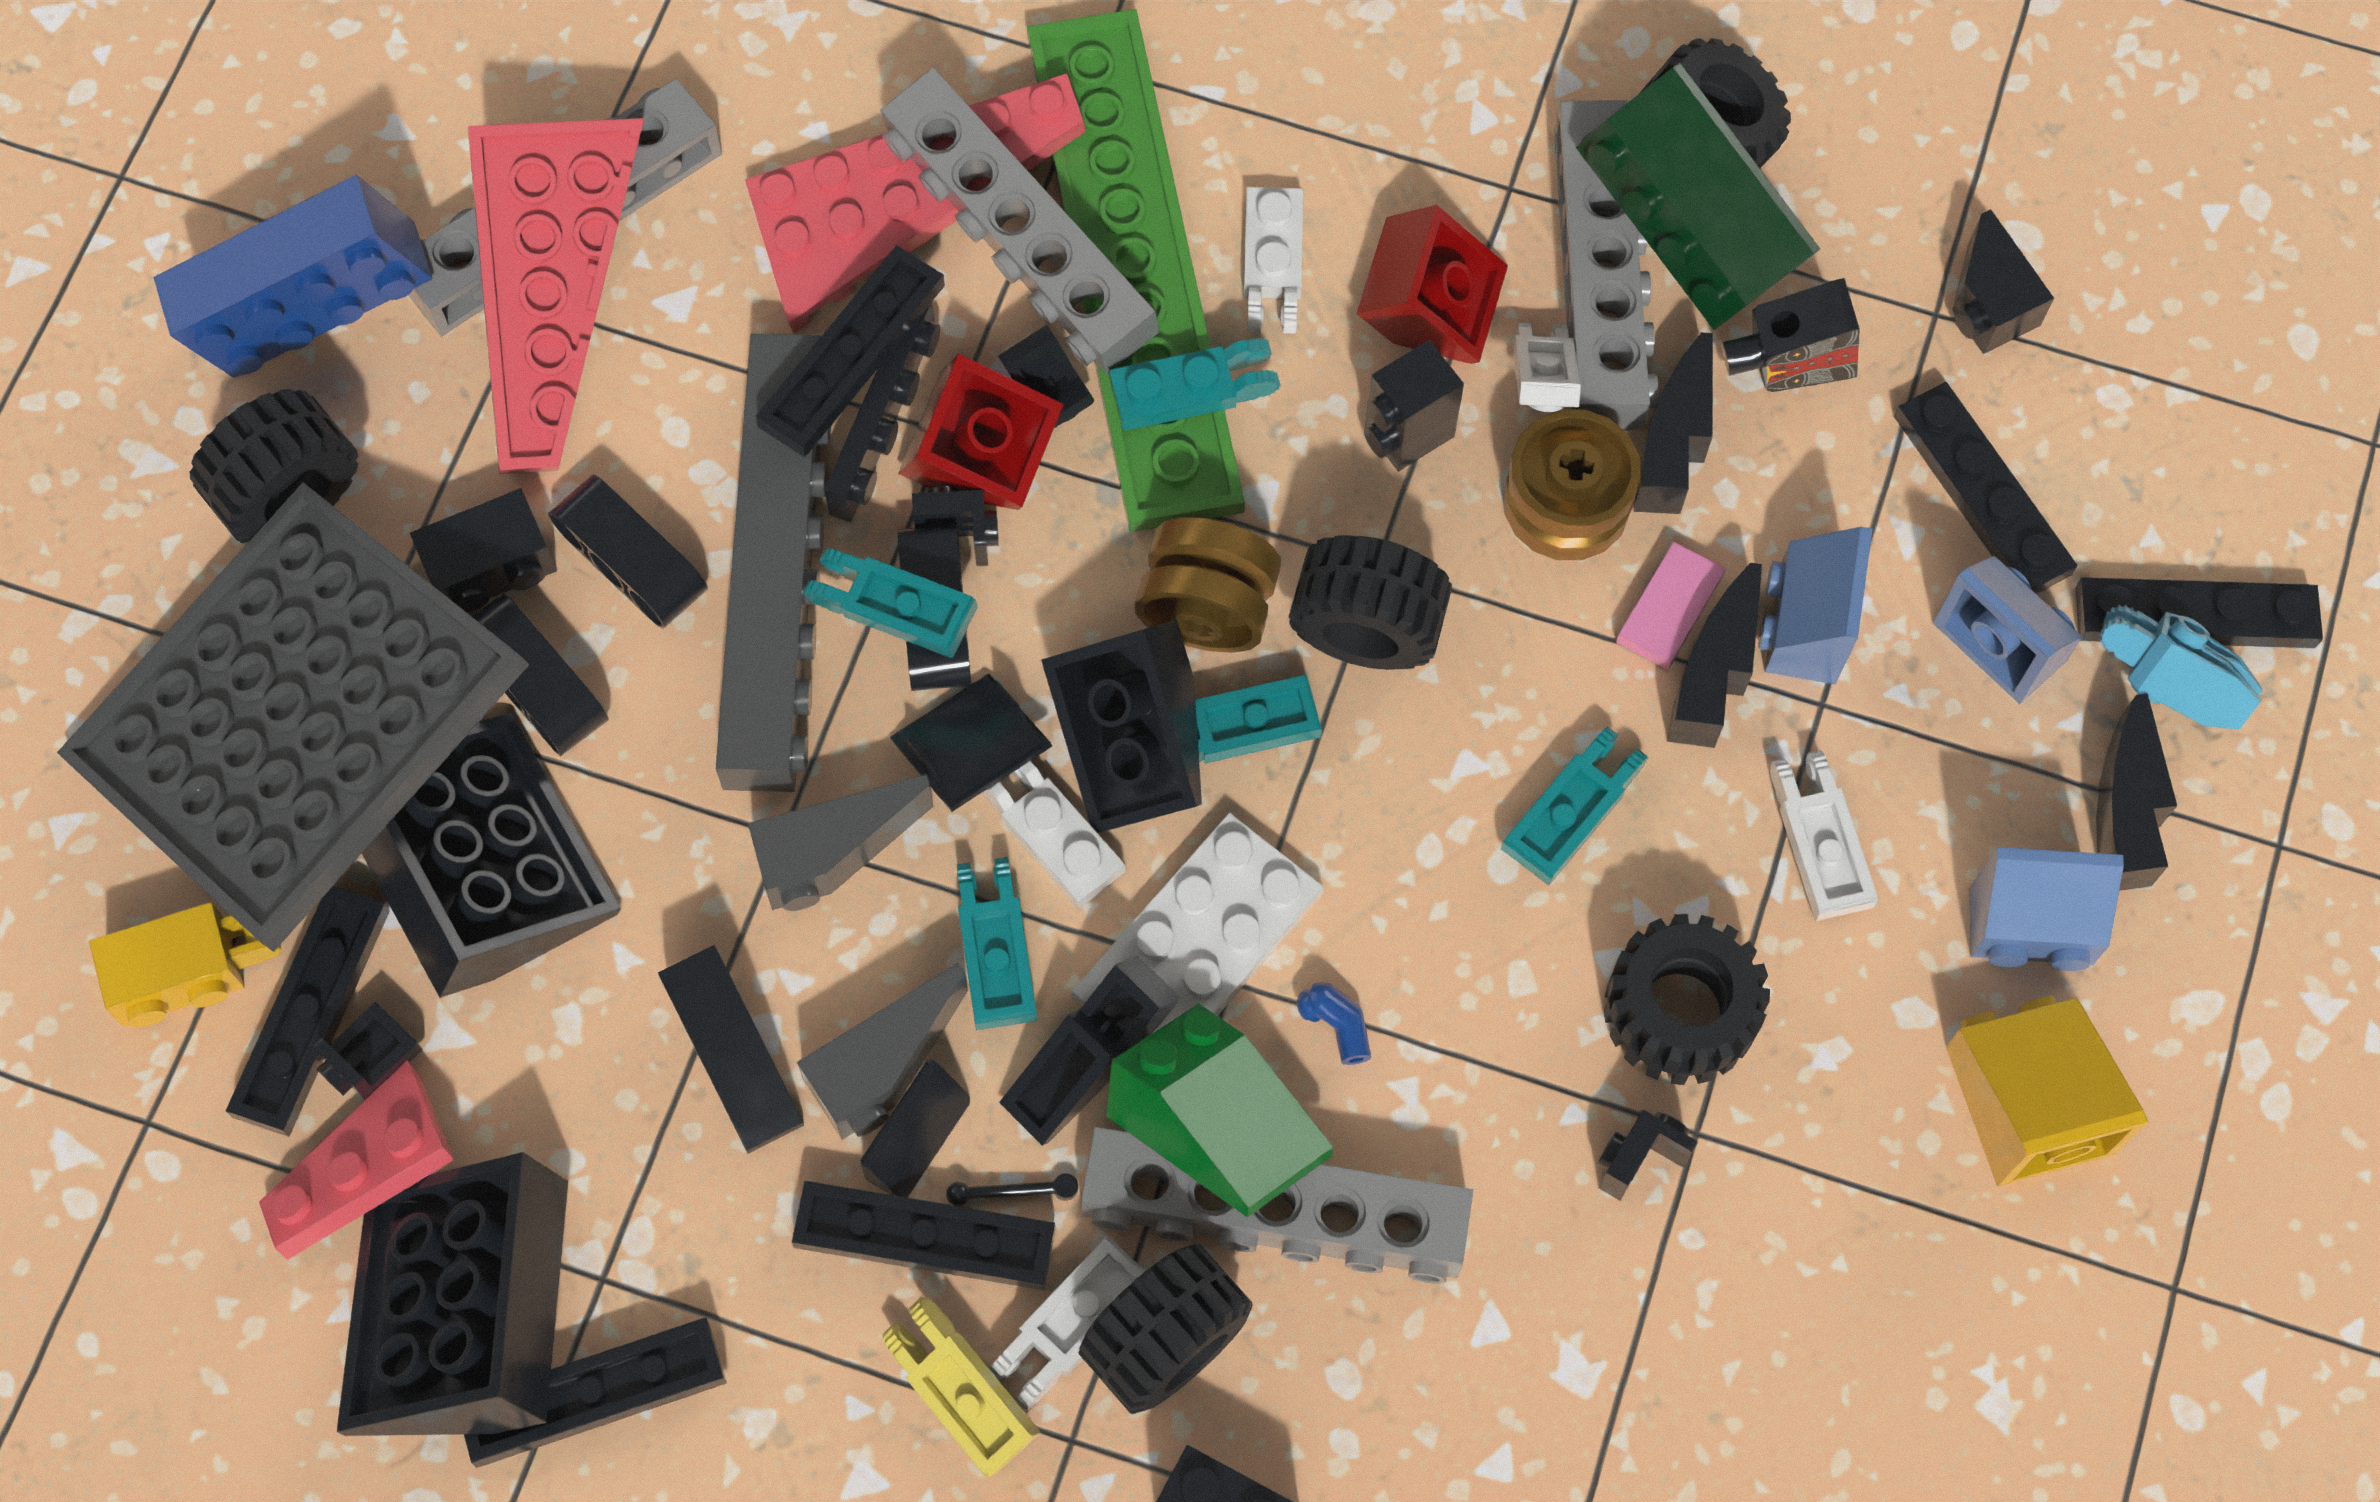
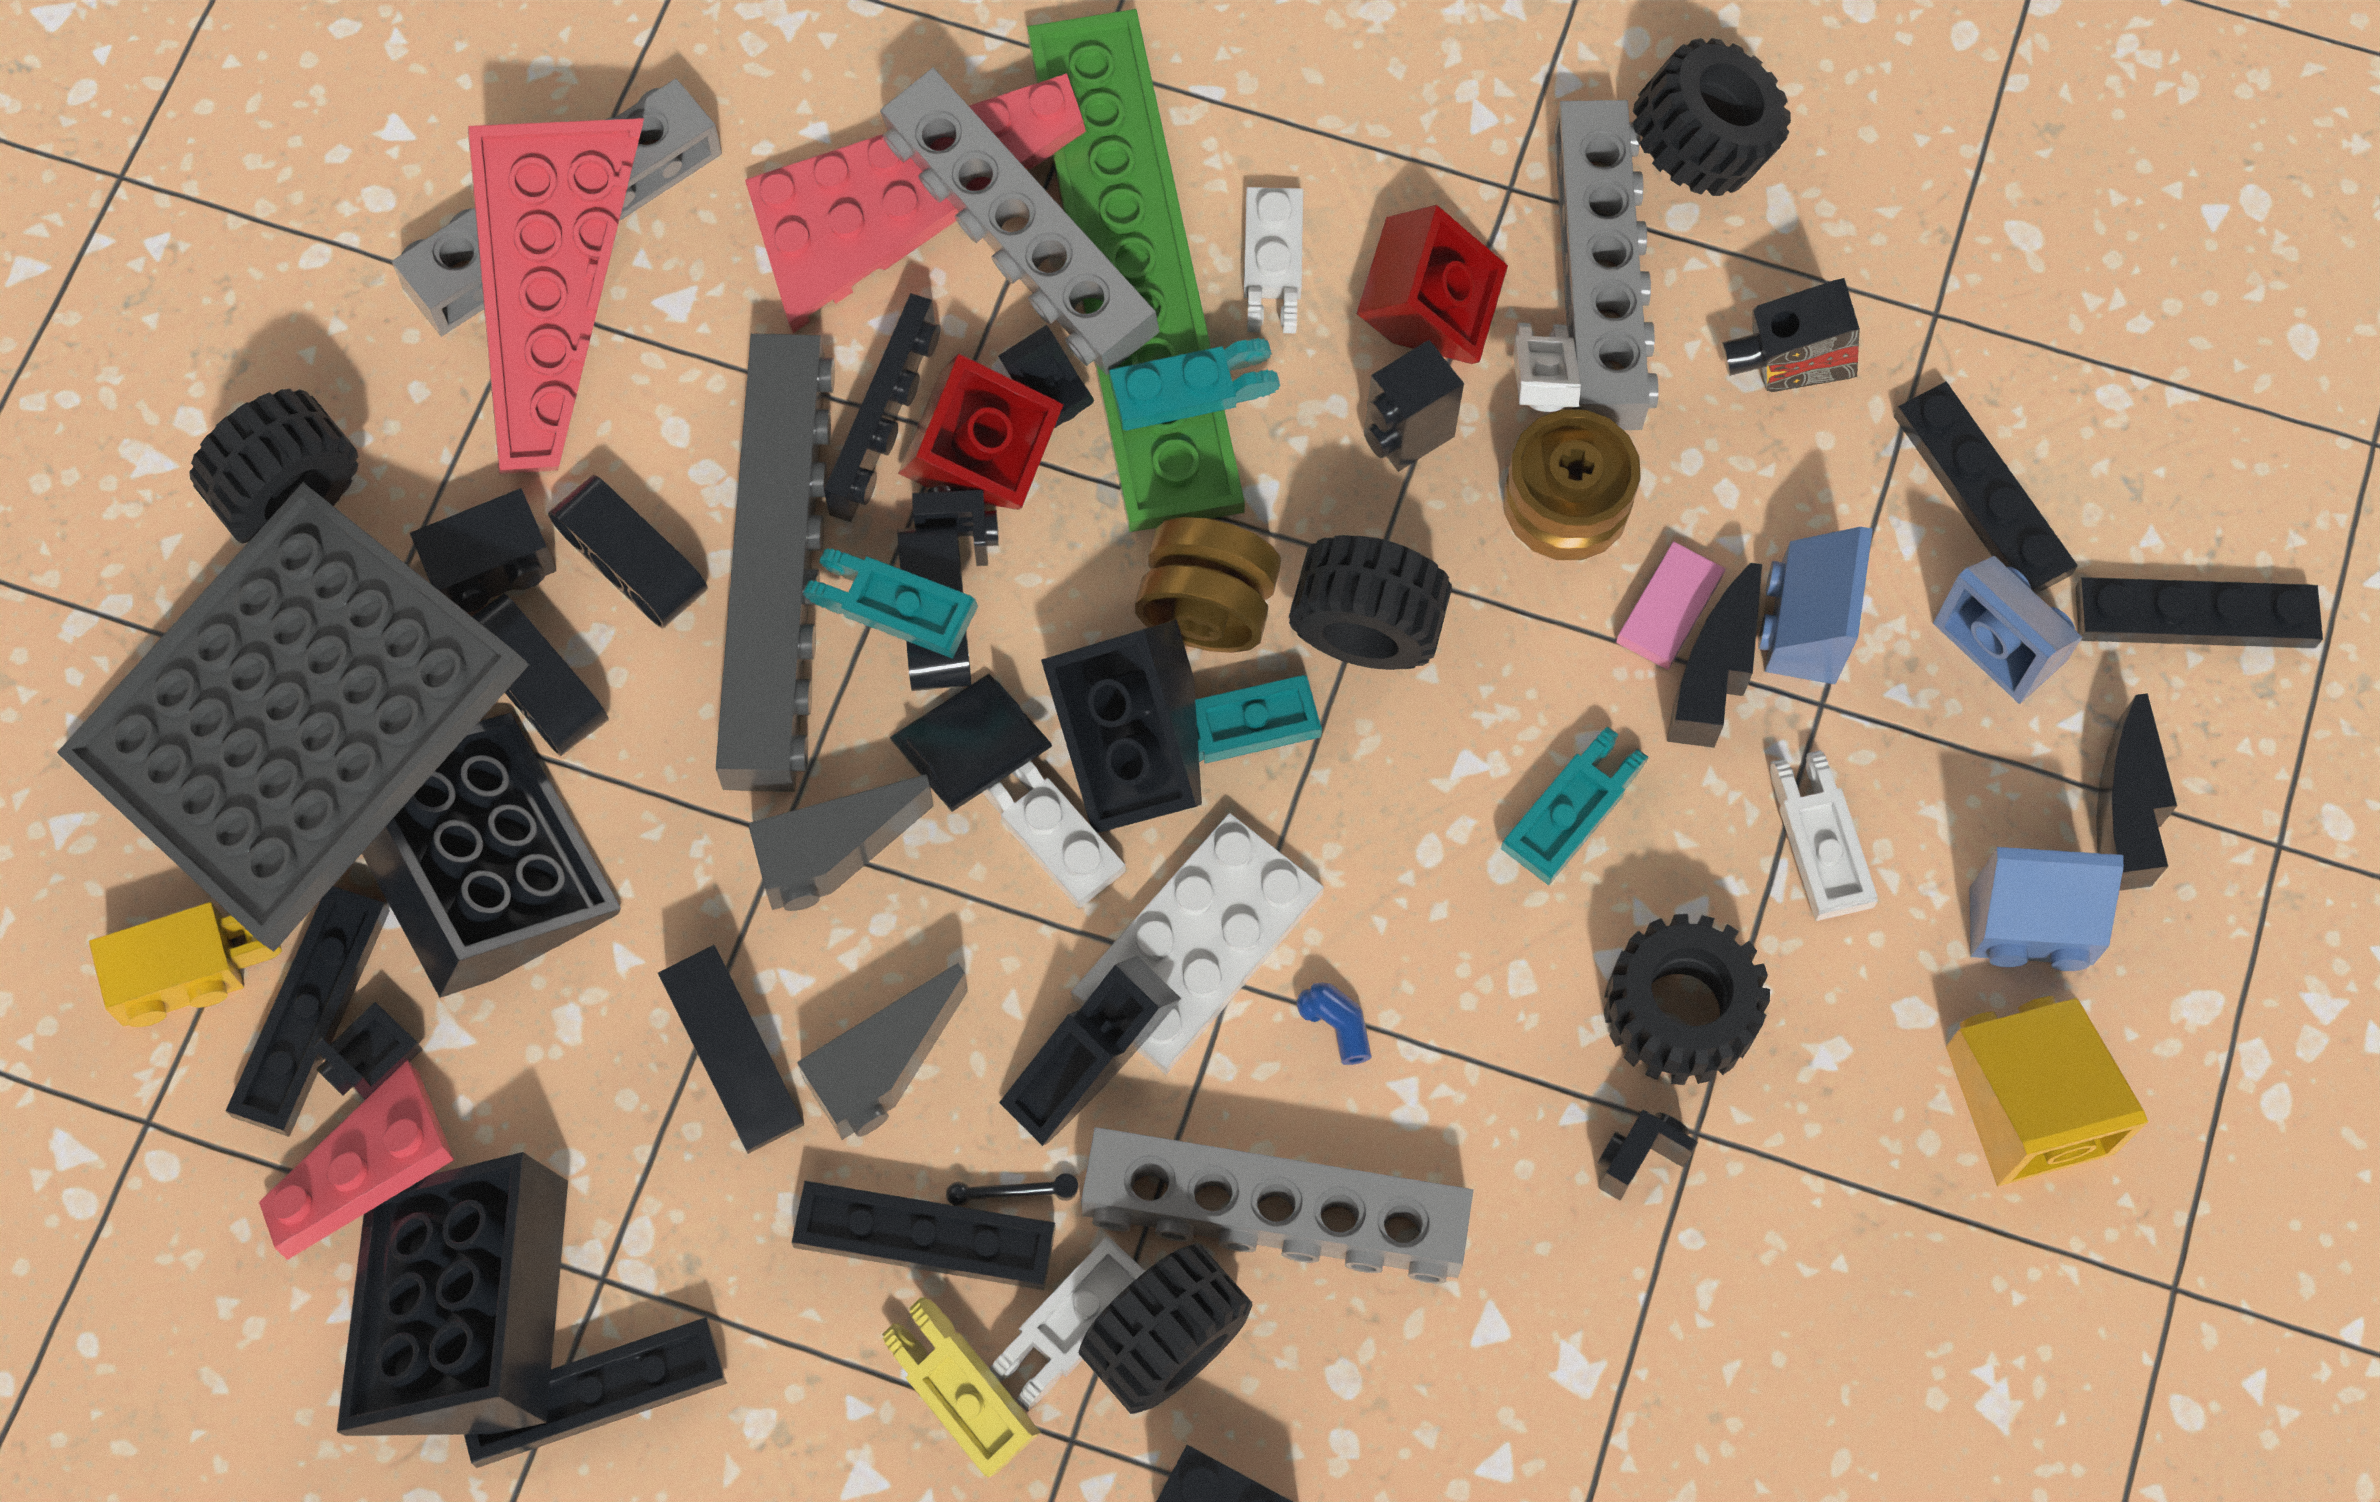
(293, 277): blue brick -> none
(850, 351): black plate -> none
(915, 1131): black slope -> none
(995, 952): teal hinge -> none
(1215, 1110): slope -> none
(1678, 431): black slope -> none
(1697, 196): dark green slope -> none
(1998, 288): black slope -> none
(2182, 667): medium azure hinge -> none

